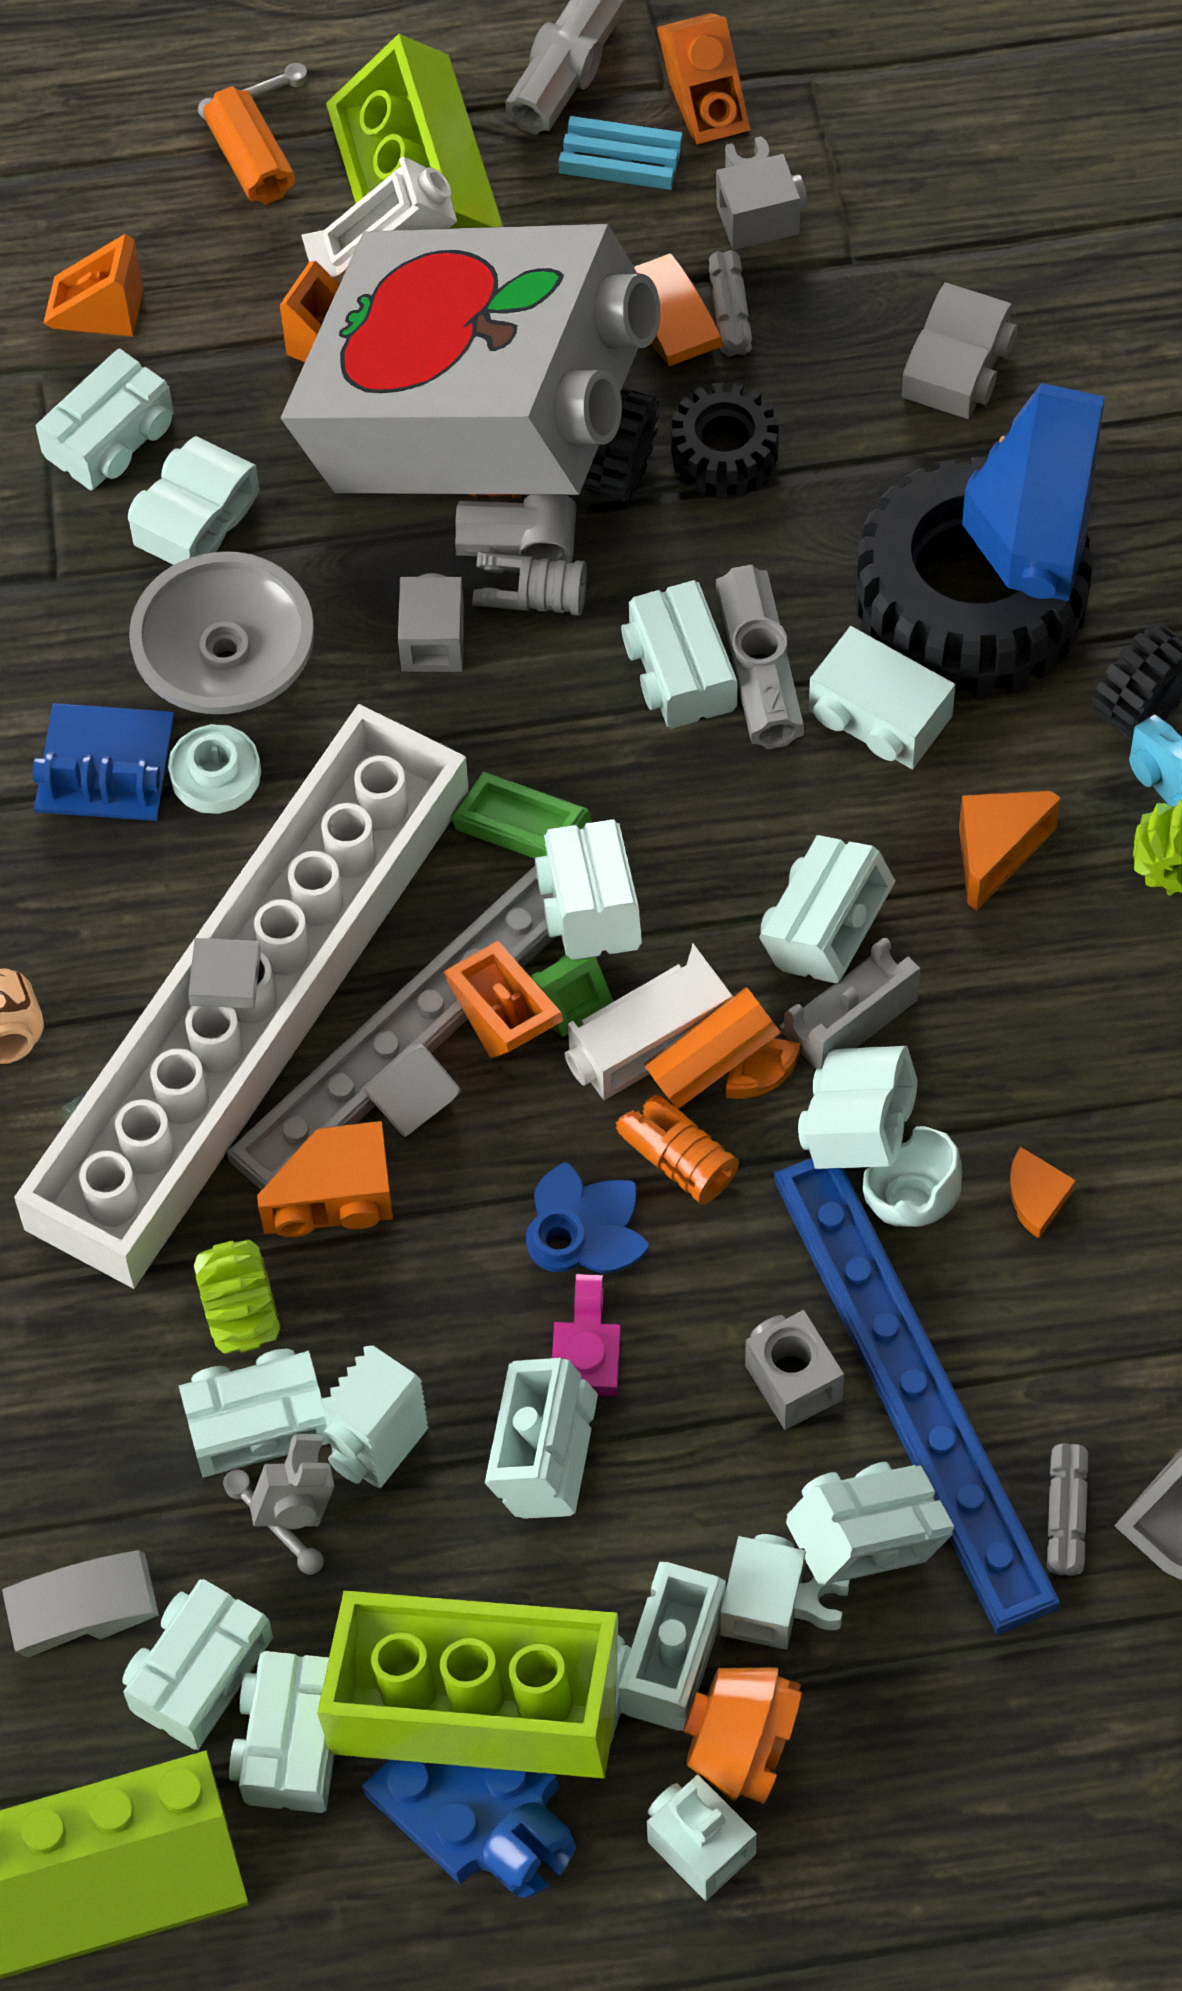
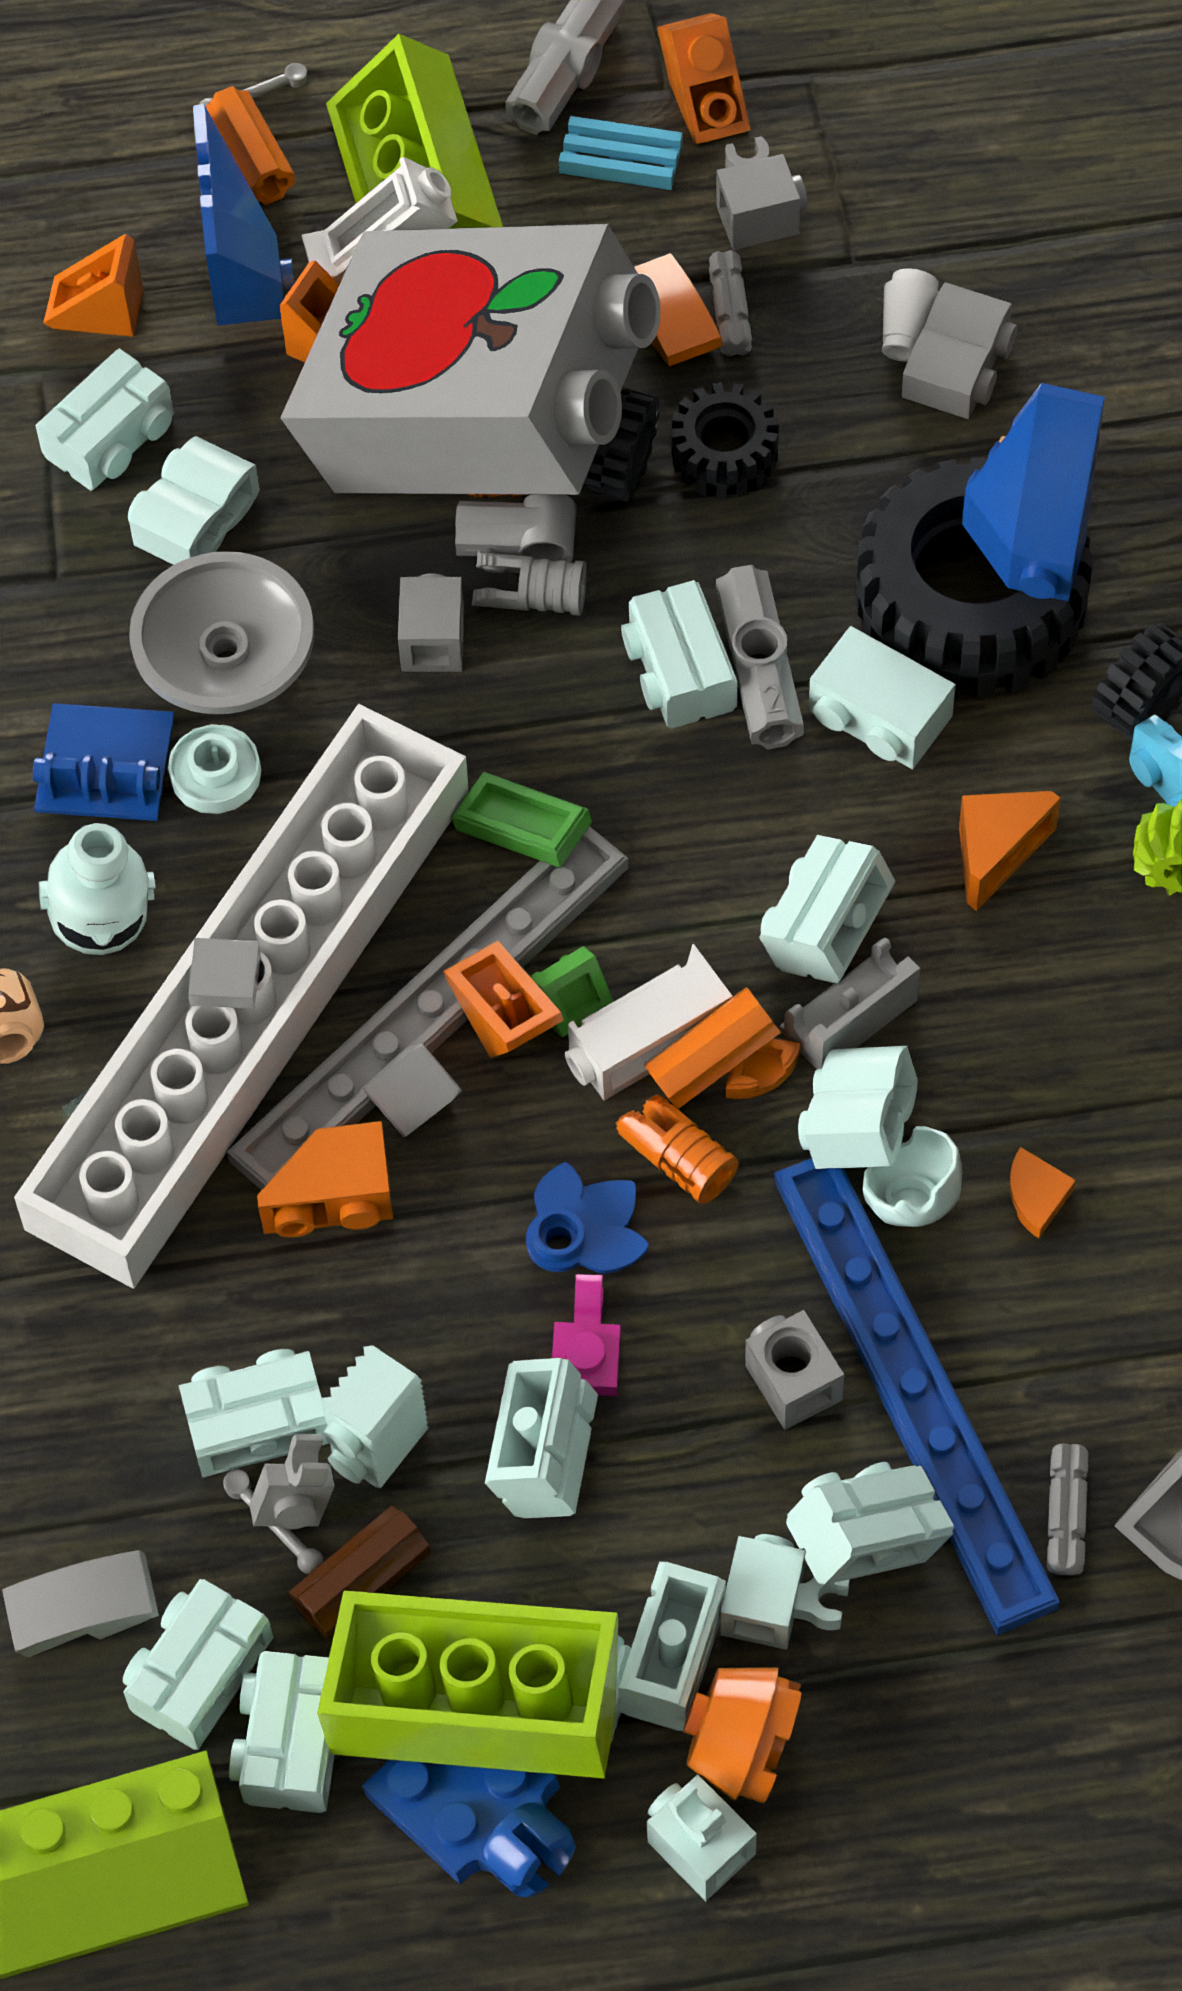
(97, 891): none -> light aqua piece
(237, 1296): lime gear -> none
(239, 241): none -> blue wedge
(366, 1563): none -> reddish brown axle
(591, 890): light aqua brick -> none
(906, 310): none -> white cone

